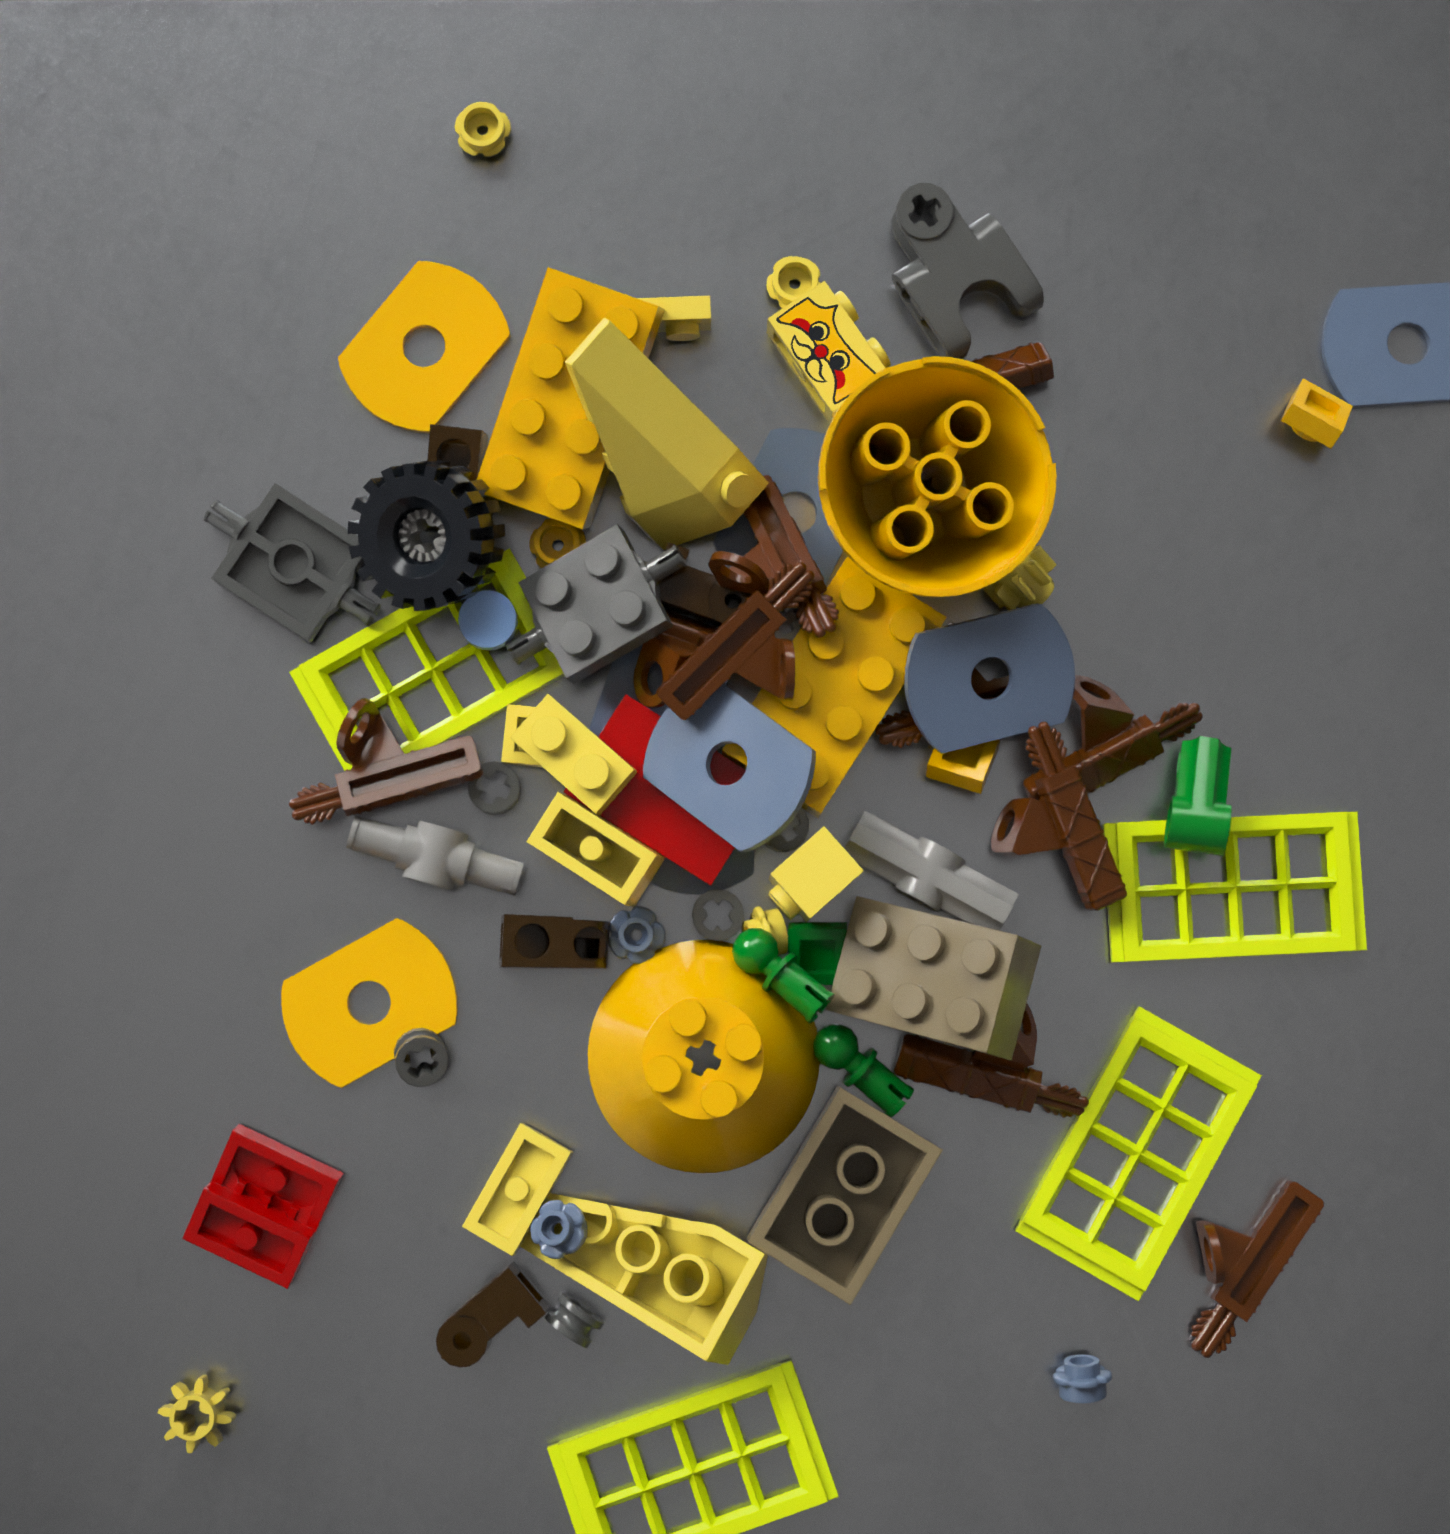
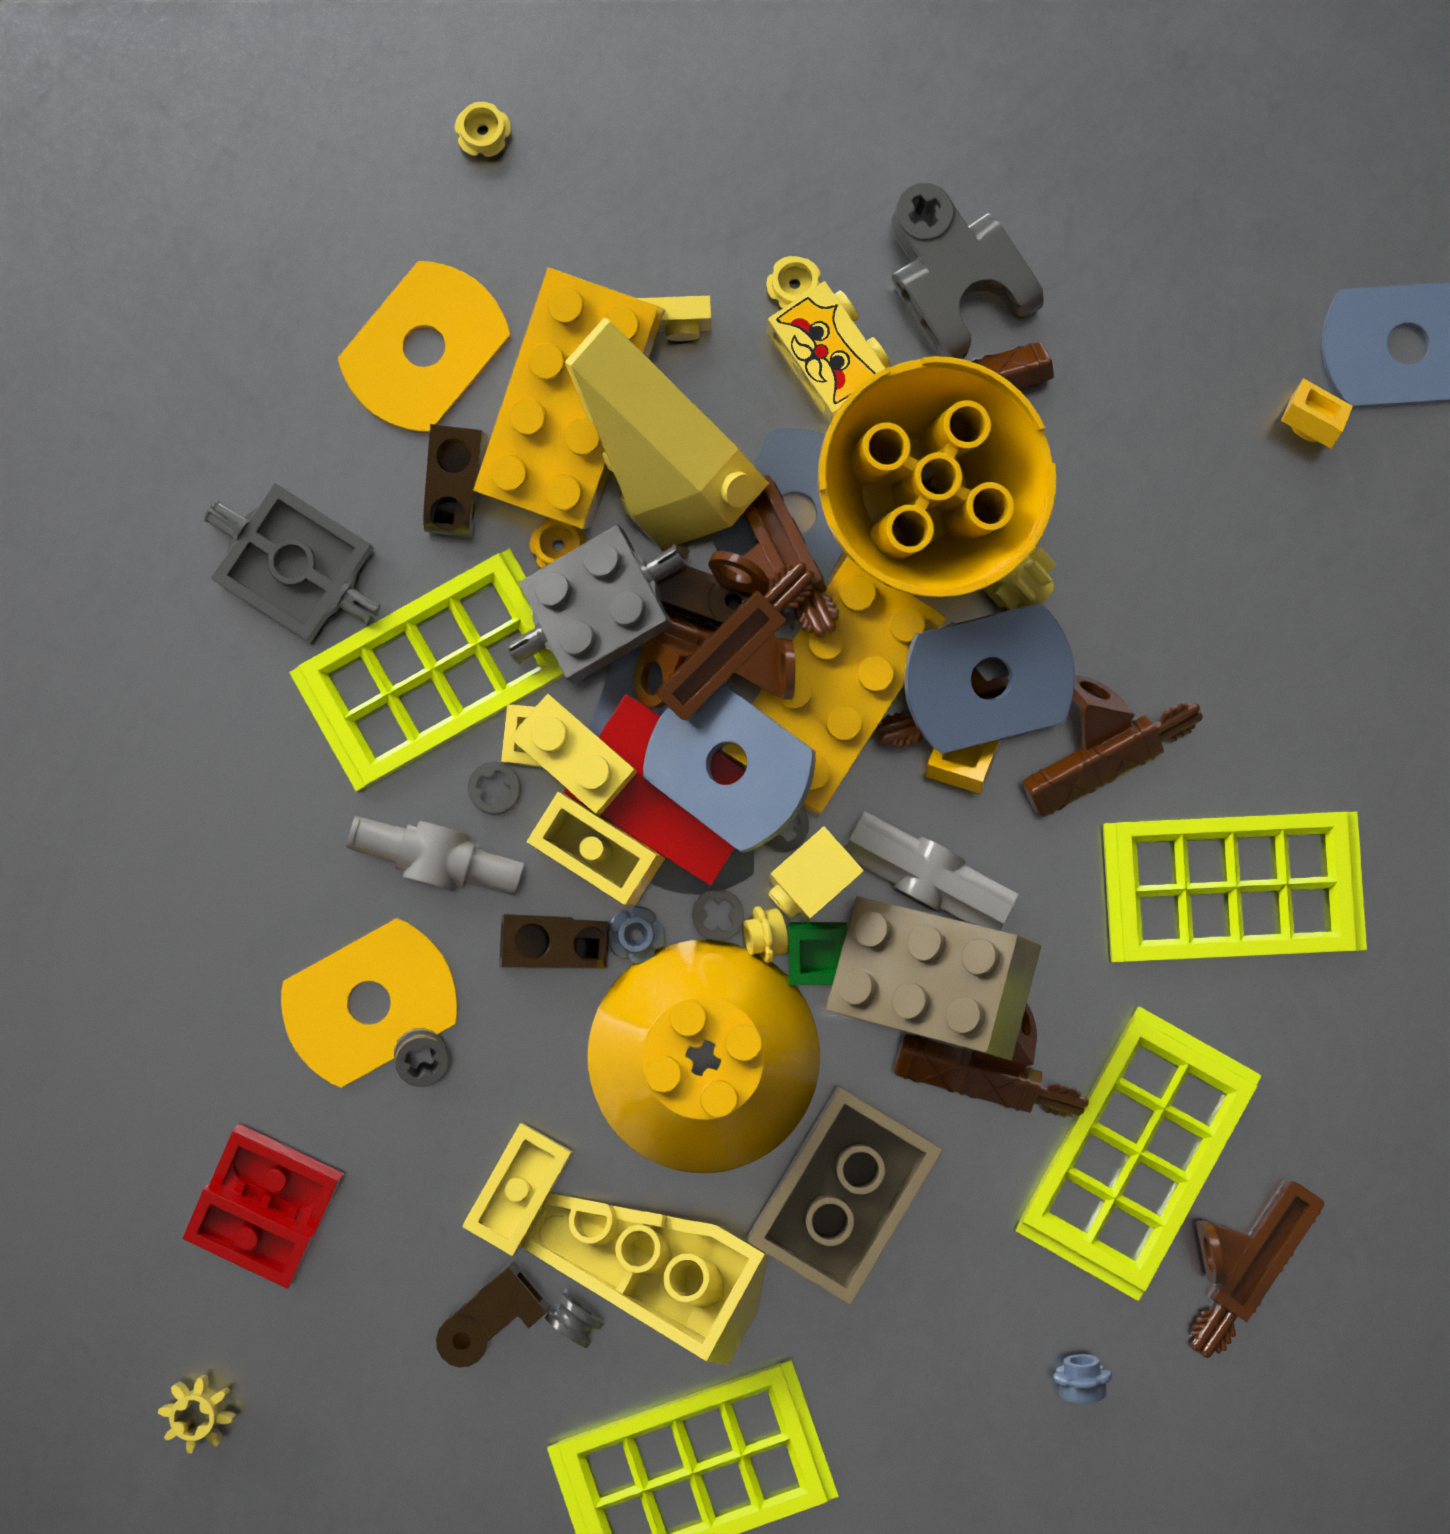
(382, 770): reddish brown piece -> none
(392, 528): black bush -> none
(488, 620): light blue tile -> none
(572, 1234): sand blue plate -> none
(758, 952): green pin -> none
(838, 1049): green pin -> none
(1061, 821): reddish brown piece -> none
(1198, 812): green piece -> none

